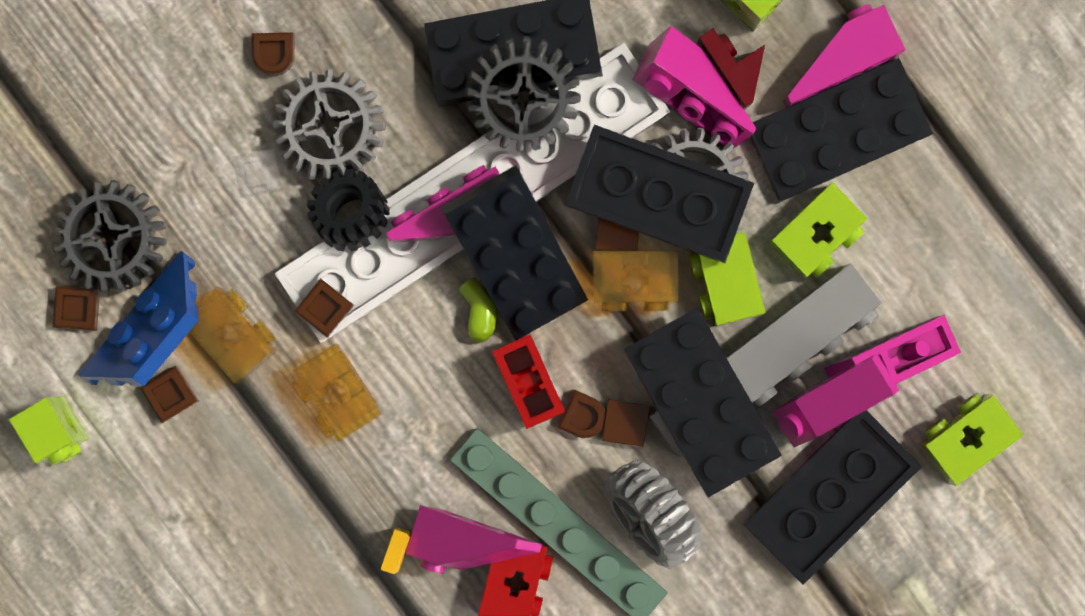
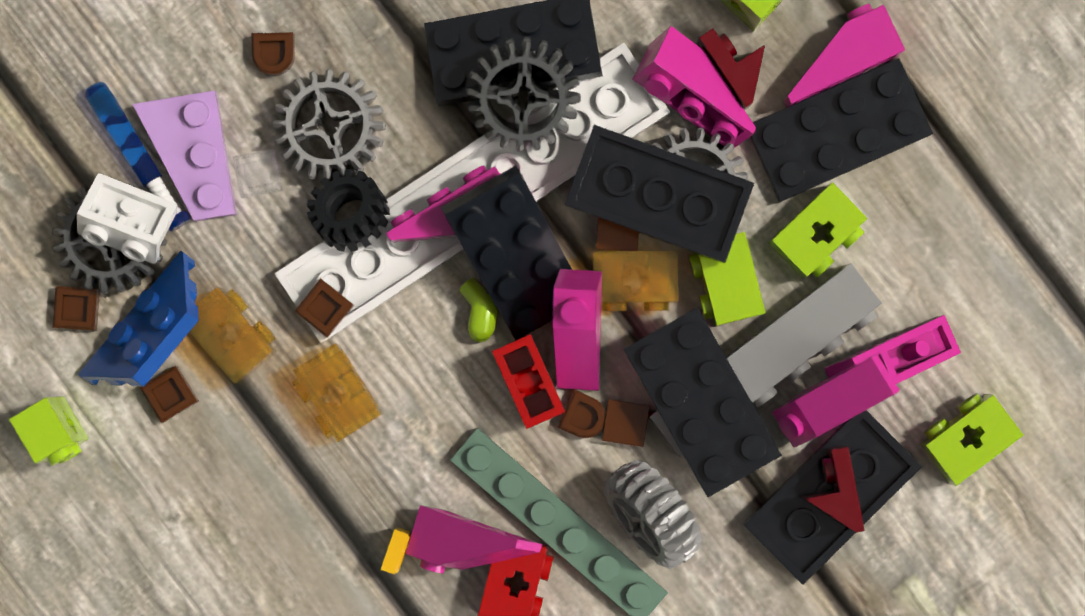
(125, 218): none -> white bracket
(128, 142): none -> clear blue piece
(193, 150): none -> lavender wing
(577, 328): none -> dark pink slope
(843, 501): none -> dark red slope

